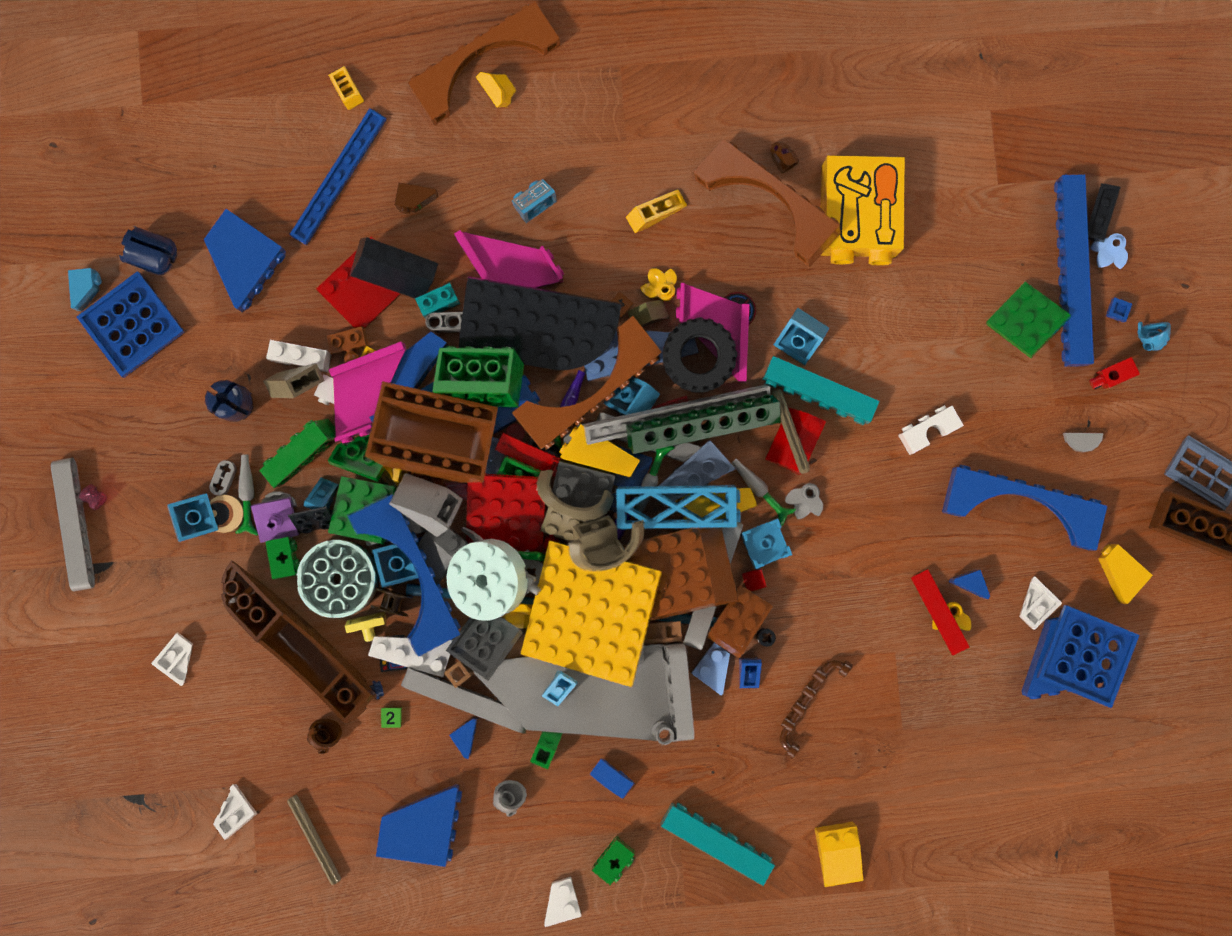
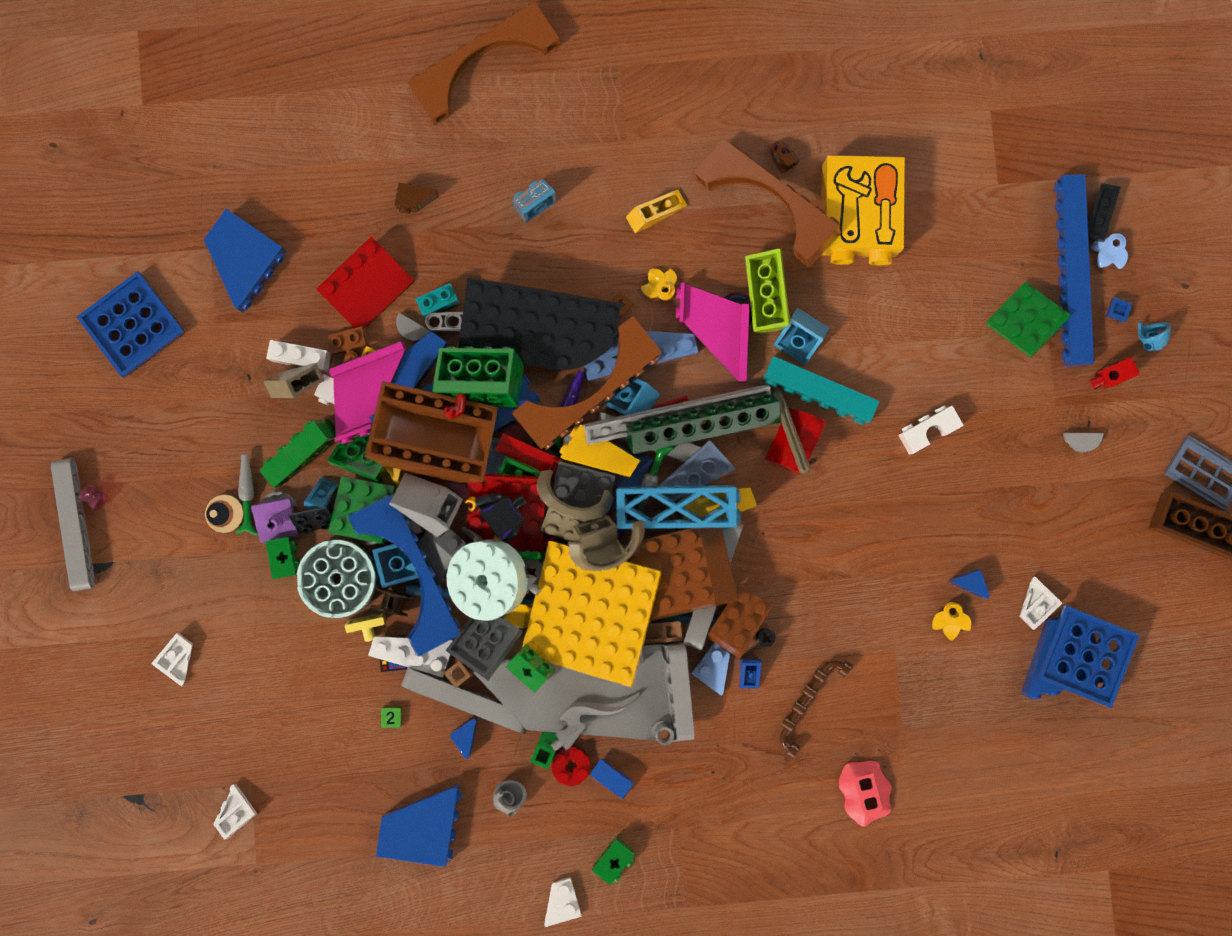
(83, 287): dark azure slope -> none
(148, 251): dark blue cylinder -> none
(192, 517): dark azure slope -> none
(220, 403): dark blue cylinder -> none
(227, 479): light grey beam -> none
(295, 643): reddish brown slope -> none
(314, 839): dark tan axle -> none
(324, 734): reddish brown helmet -> none
(338, 176): blue tile -> none
(351, 98): yellow slope -> none
(377, 688): dark blue plate -> none
(393, 268): black slope -> none
(409, 329): none -> light grey tile
(457, 409): none -> red arm
(497, 87): yellow slope -> none
(500, 514): none -> black torso
(509, 261): dark pink piece -> none
(530, 668): none -> green brick
(559, 688): dark azure slope -> none
(576, 710): none -> light grey piece
(579, 773): none -> red plate
(649, 312): olive slope -> none
(717, 843): teal brick -> none
(718, 336): black tyre -> none
(754, 580): red slope -> none
(760, 489): light grey piece -> none
(765, 543): dark azure panel -> none
(767, 291): none -> lime slope
(804, 503): light grey plate -> none
(839, 853): yellow slope -> none
(855, 797): none -> coral piece
(940, 612): red piece -> none
(1080, 517): blue arch -> none
(1123, 572): yellow slope -> none

